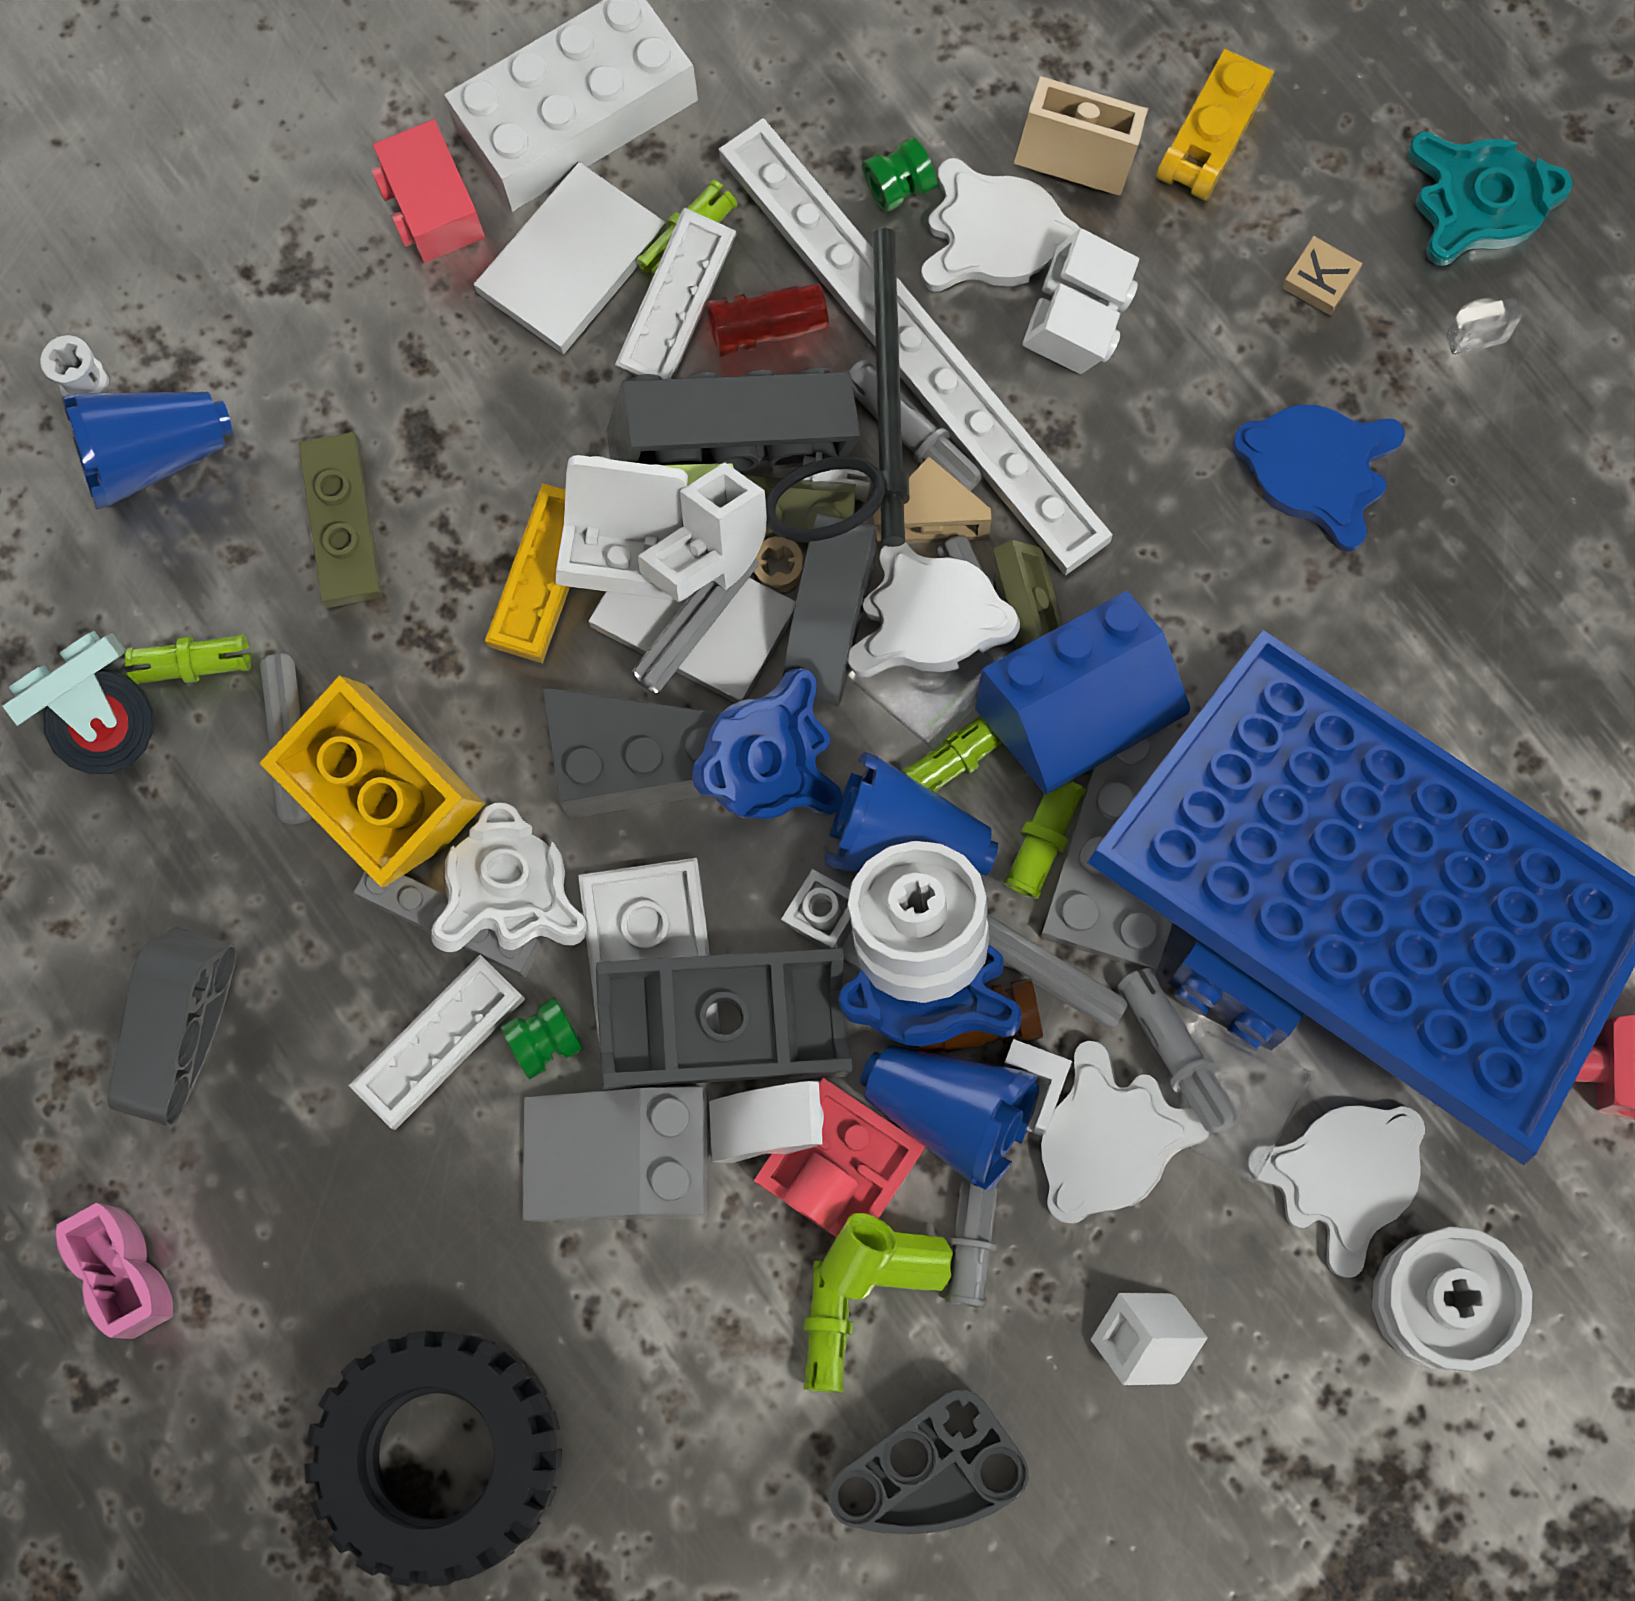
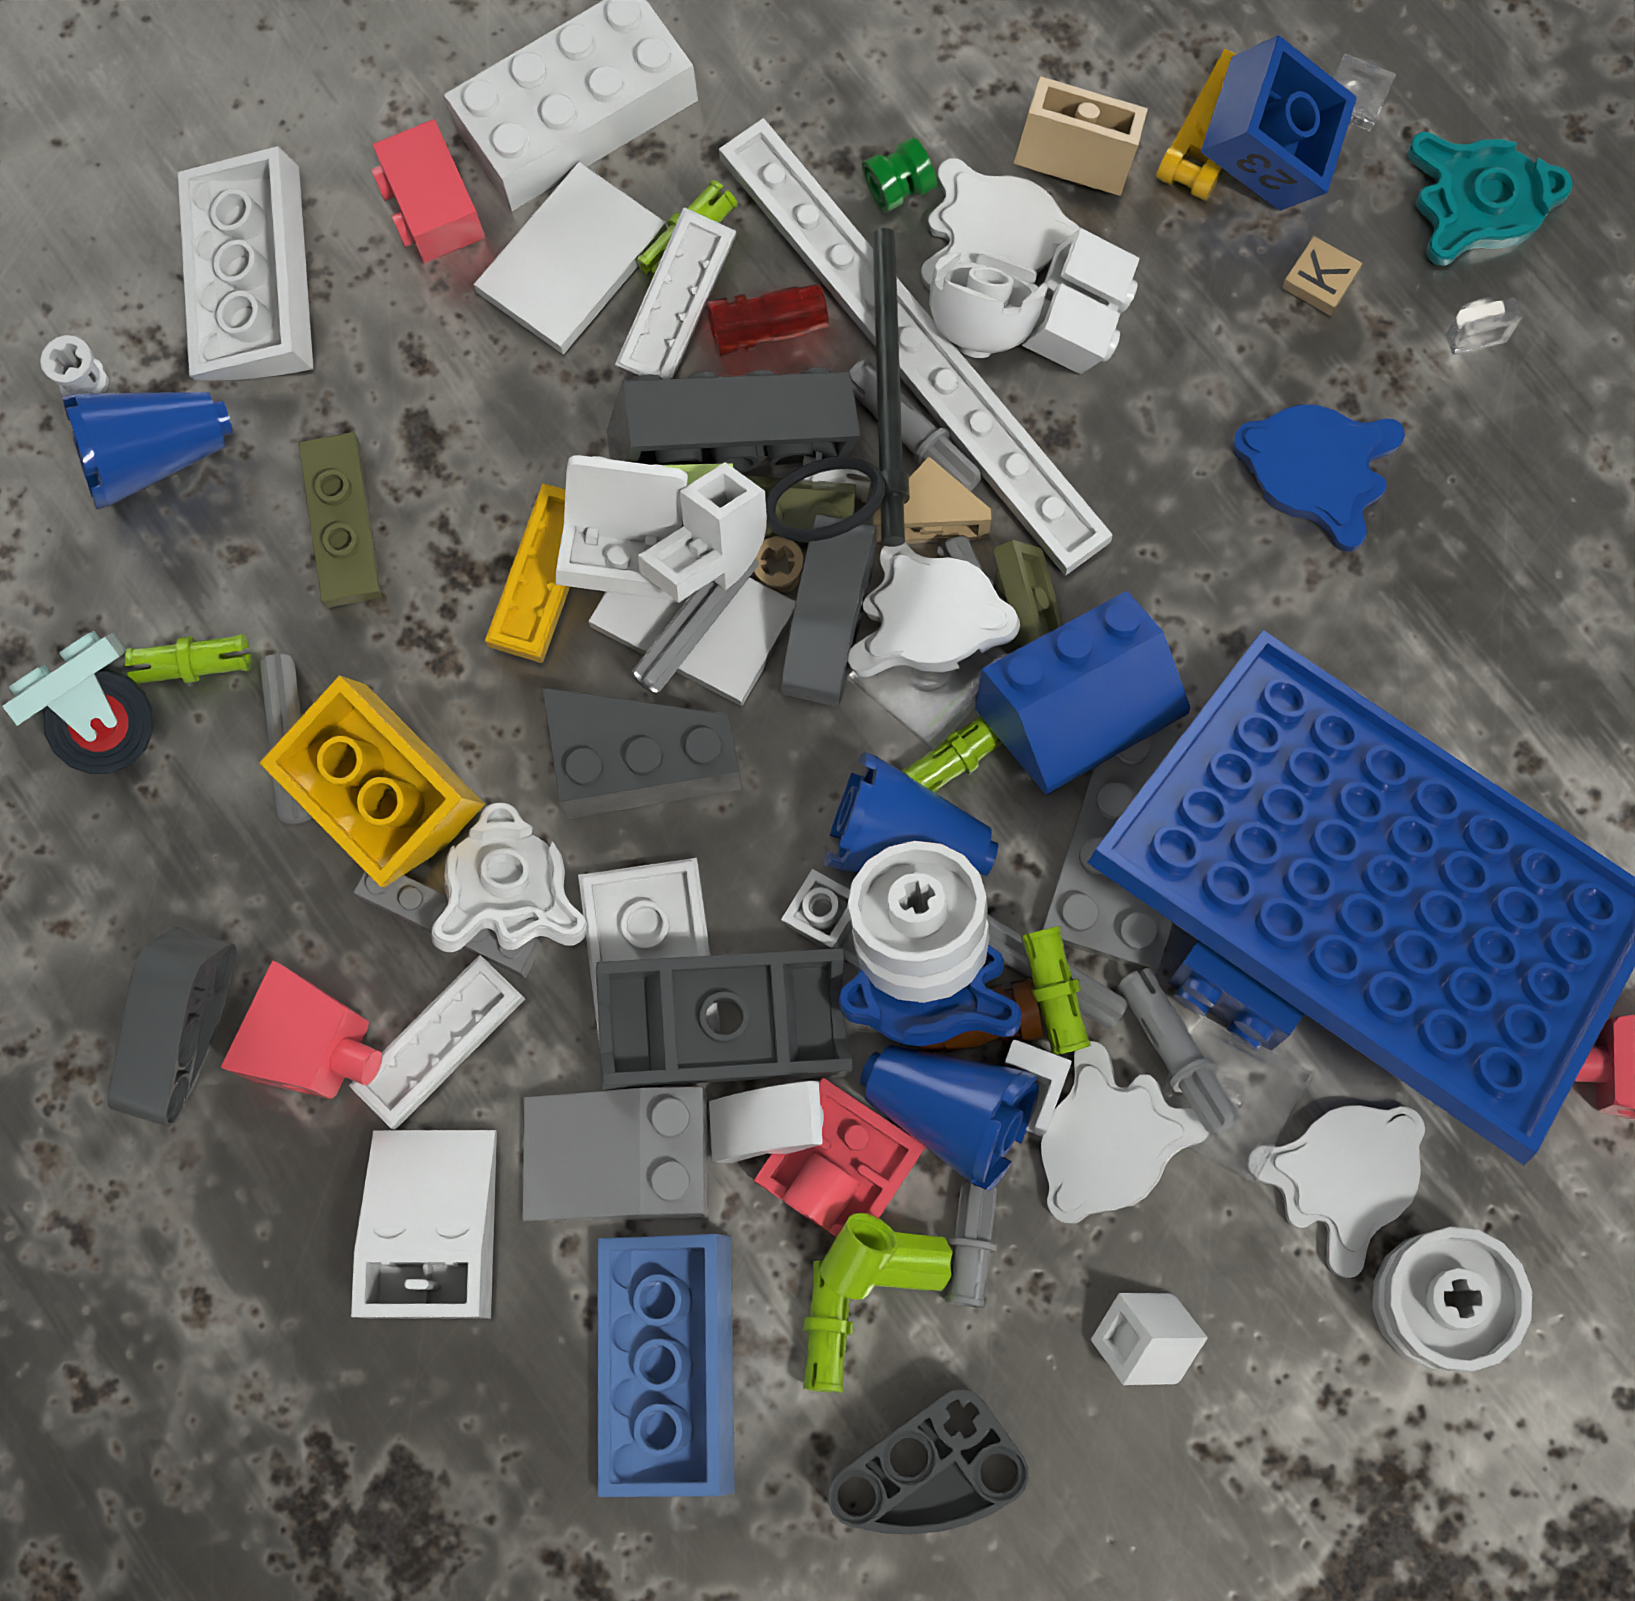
(110, 1256): bright pink brick -> none
(245, 268): none -> white slope
(301, 1038): none -> coral torso
(350, 1475): black tyre -> none
(426, 1226): none -> white slope
(540, 1036): green wheel -> none
(665, 1366): none -> medium blue slope
(765, 754): blue tile -> none
(985, 303): none -> white cylinder
(1043, 840): lime pin -> none
(1056, 990): none -> lime pin
(1279, 123): none -> blue brick
(1370, 86): none -> clear plate

